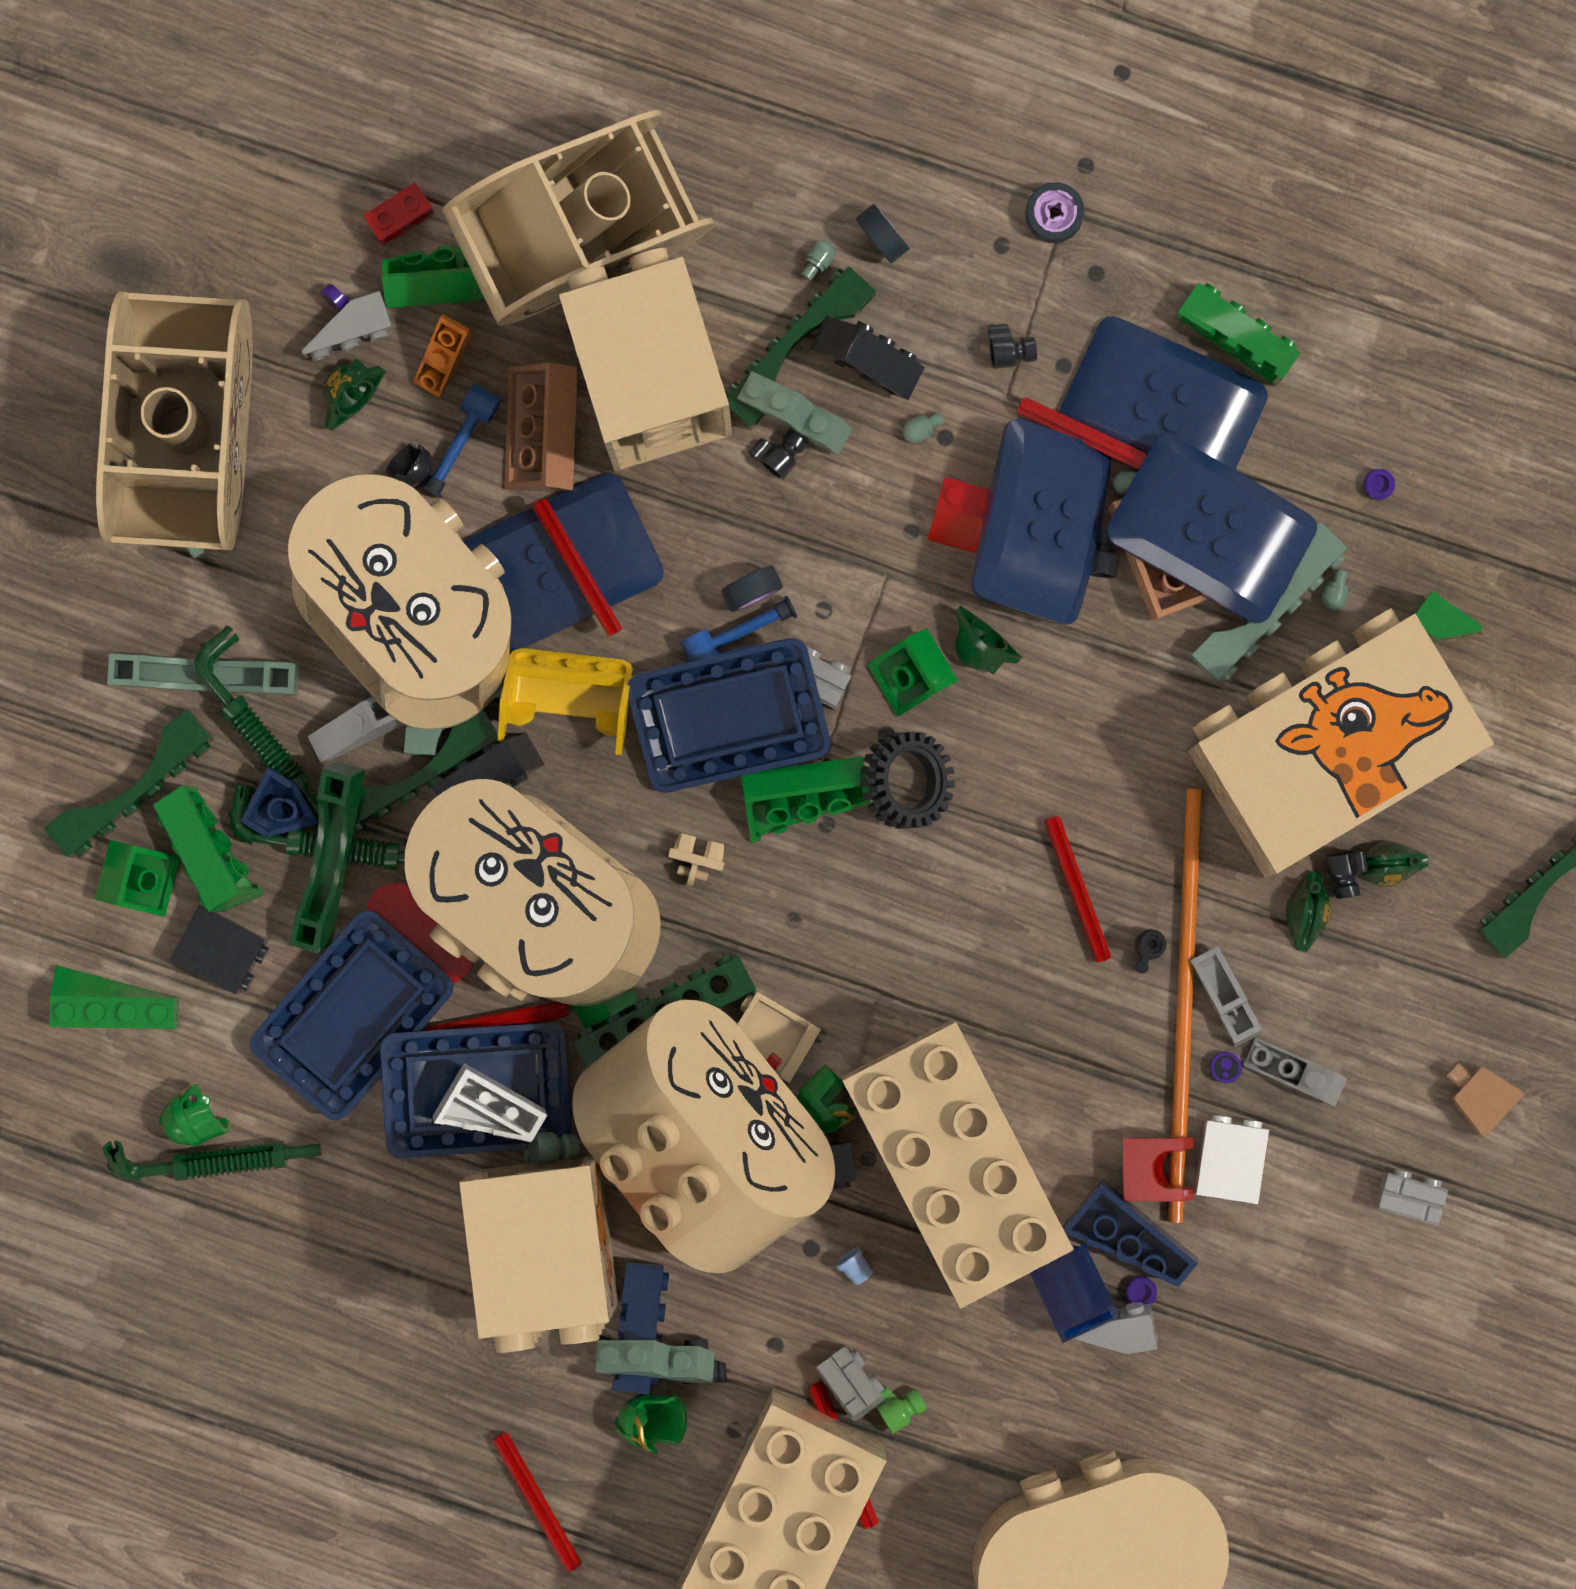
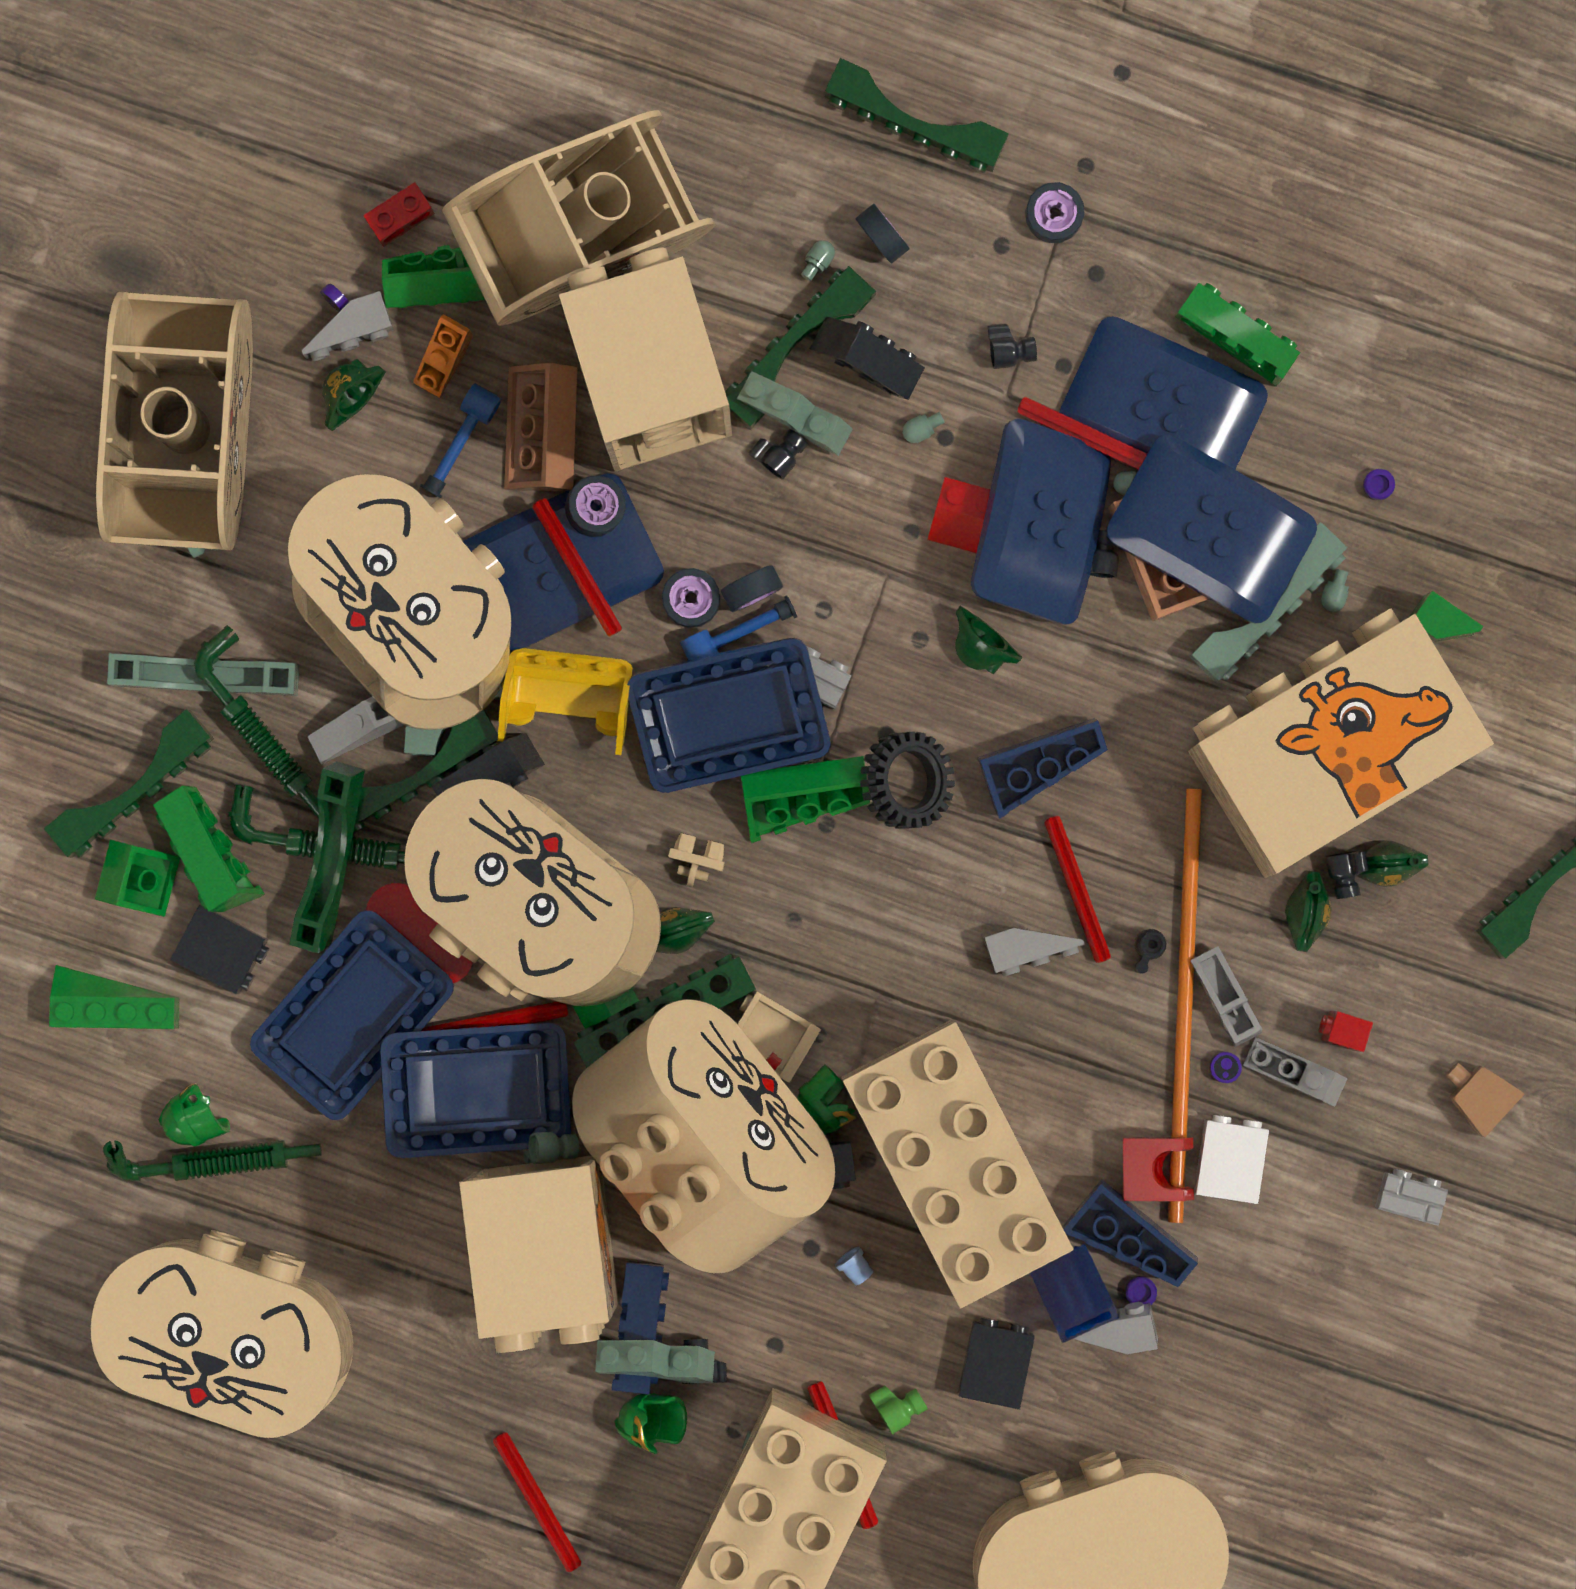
(223, 1334): none -> tan brick
(277, 807): dark blue slope -> none
(410, 465): black hair -> none
(488, 1106): white wedge -> none
(603, 492): none -> wheel
(682, 929): none -> dark green hat
(691, 614): none -> wheel
(850, 1382): light grey brick -> none
(912, 672): green slope -> none
(974, 142): none -> dark green arch
(996, 1363): none -> black brick
(1020, 946): none -> light grey slope
(1033, 765): none -> dark blue wedge
(1345, 1030): none -> red brick

